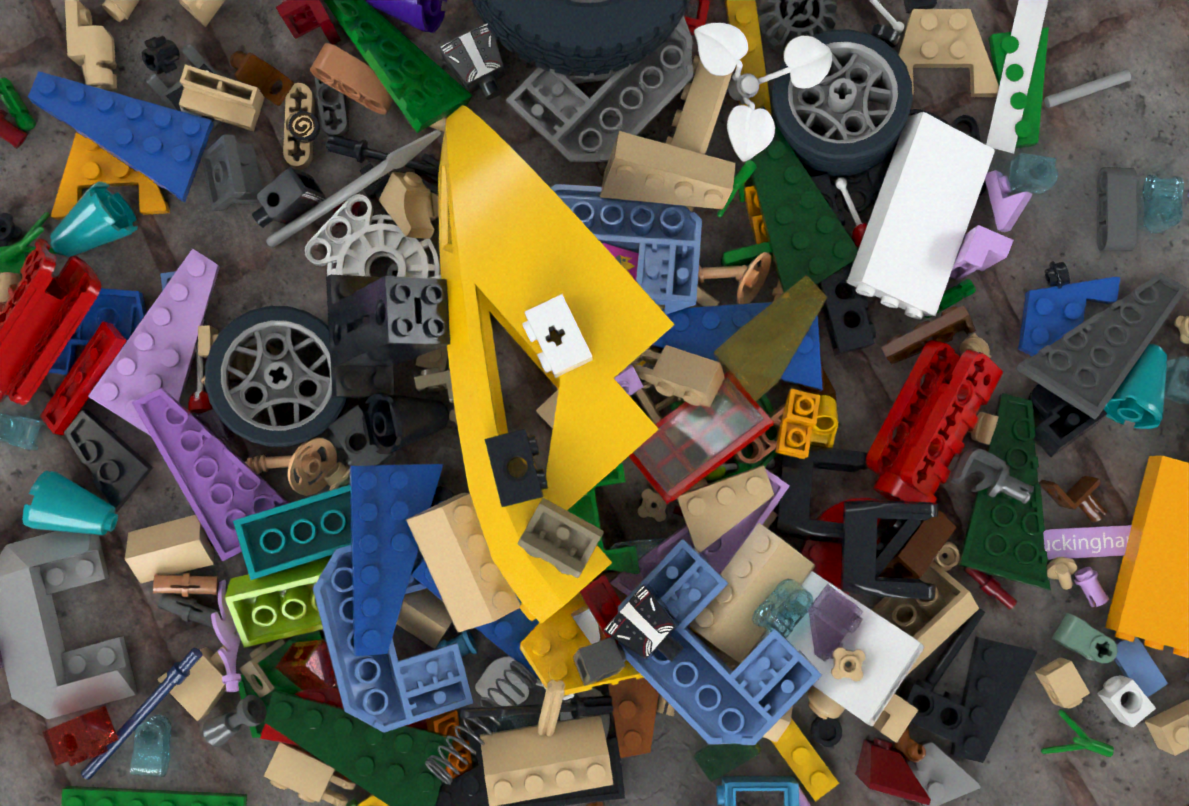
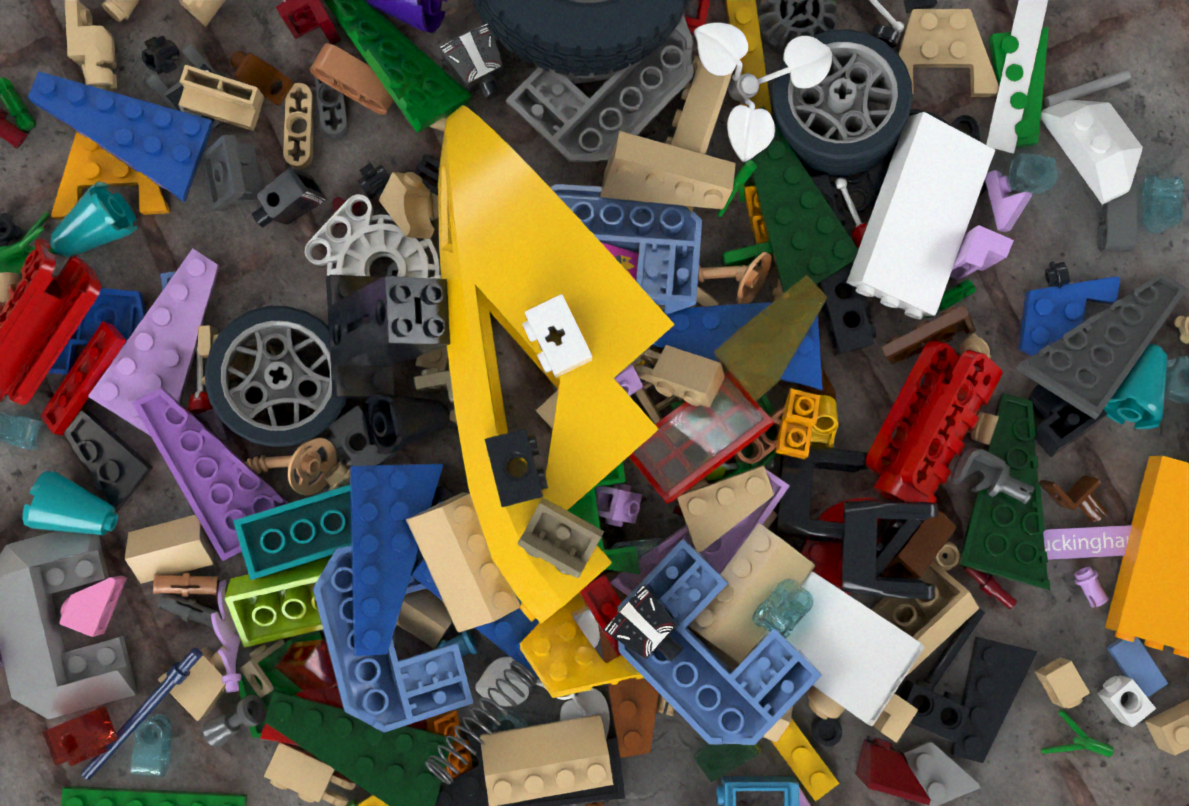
(92, 607): none -> bright pink slope
(304, 126): tile -> none
(360, 150): black piece -> none
(393, 161): light grey piece -> none
(551, 708): tan axle -> none
(578, 707): black piece -> none
(599, 660): dark grey brick -> none
(618, 504): none -> lavender brick
(646, 509): tan plate -> none
(831, 620): clear purple slope -> none
(843, 655): tan plate -> none
(909, 748): dark orange arm -> none
(1062, 569): tan plate -> none
(1082, 638): sand green piece -> none
(1096, 144): none -> white wedge

